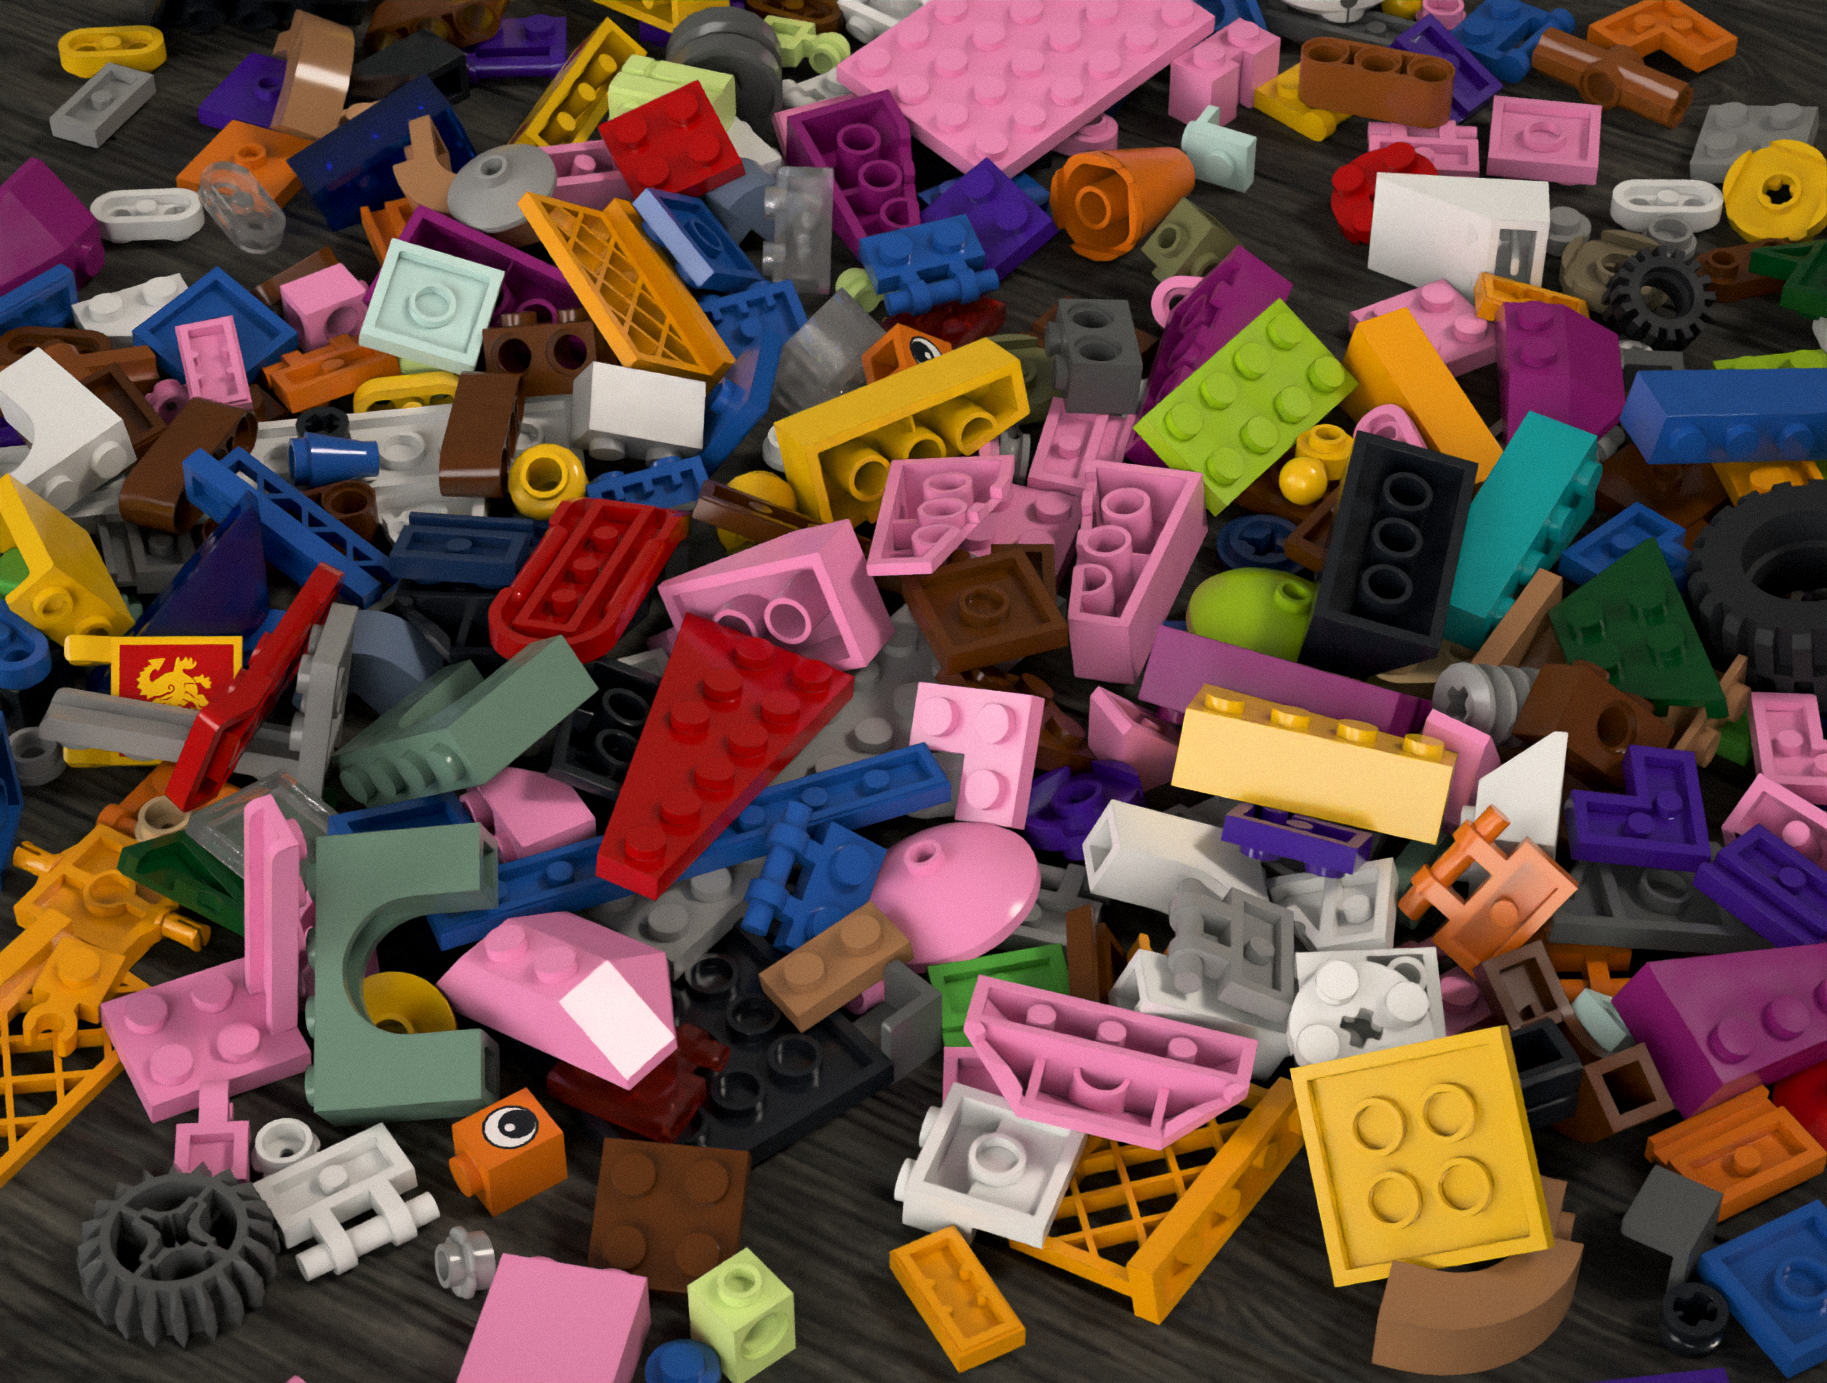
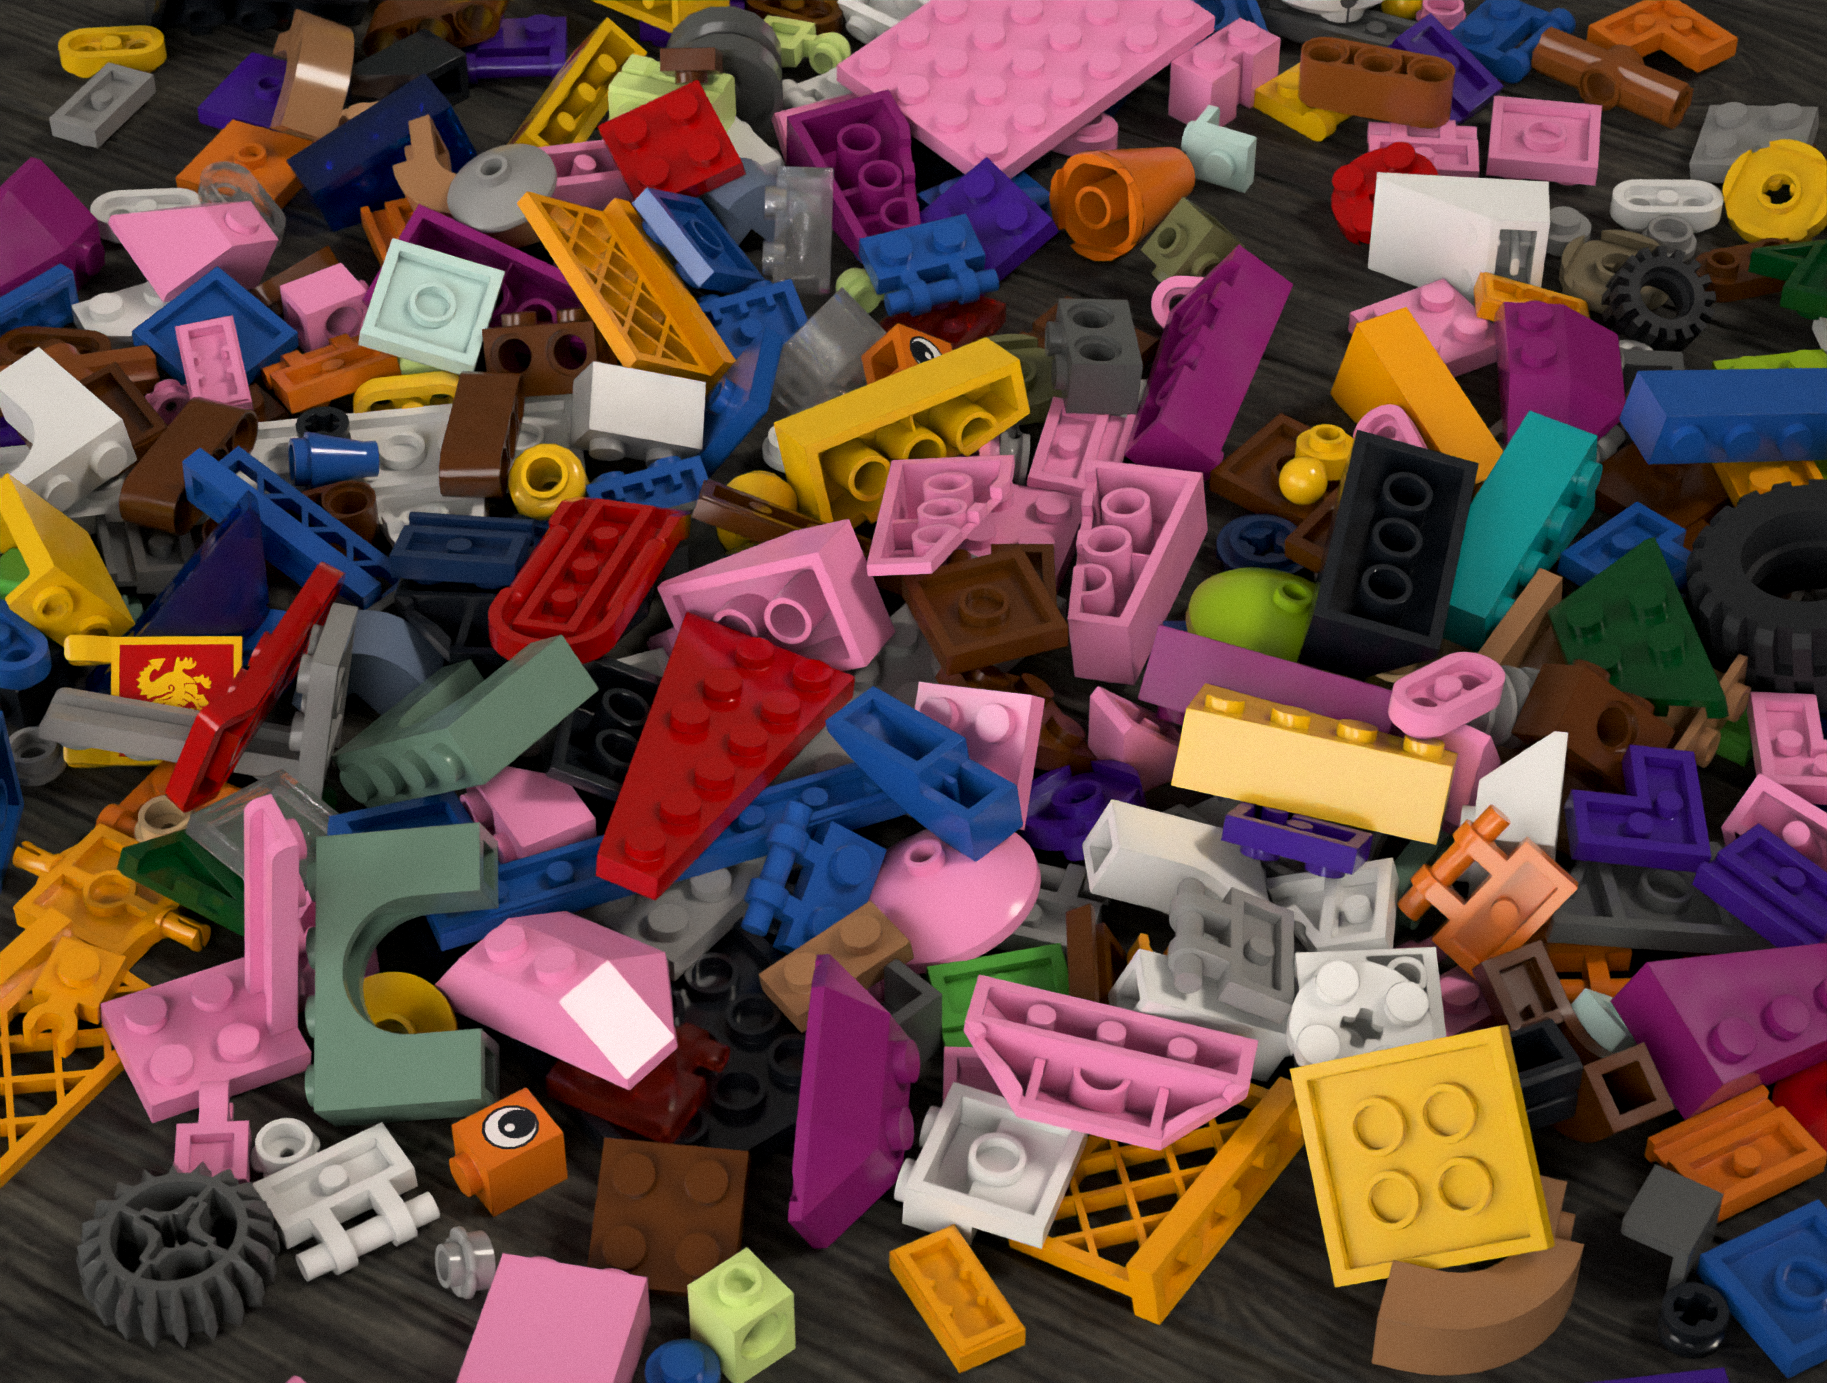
(187, 242): none -> bright pink slope
(691, 64): none -> reddish brown plate
(849, 1106): none -> magenta wedge
(928, 772): none -> blue slope
(1247, 404): lime plate -> none
(1446, 694): none -> bright pink plate

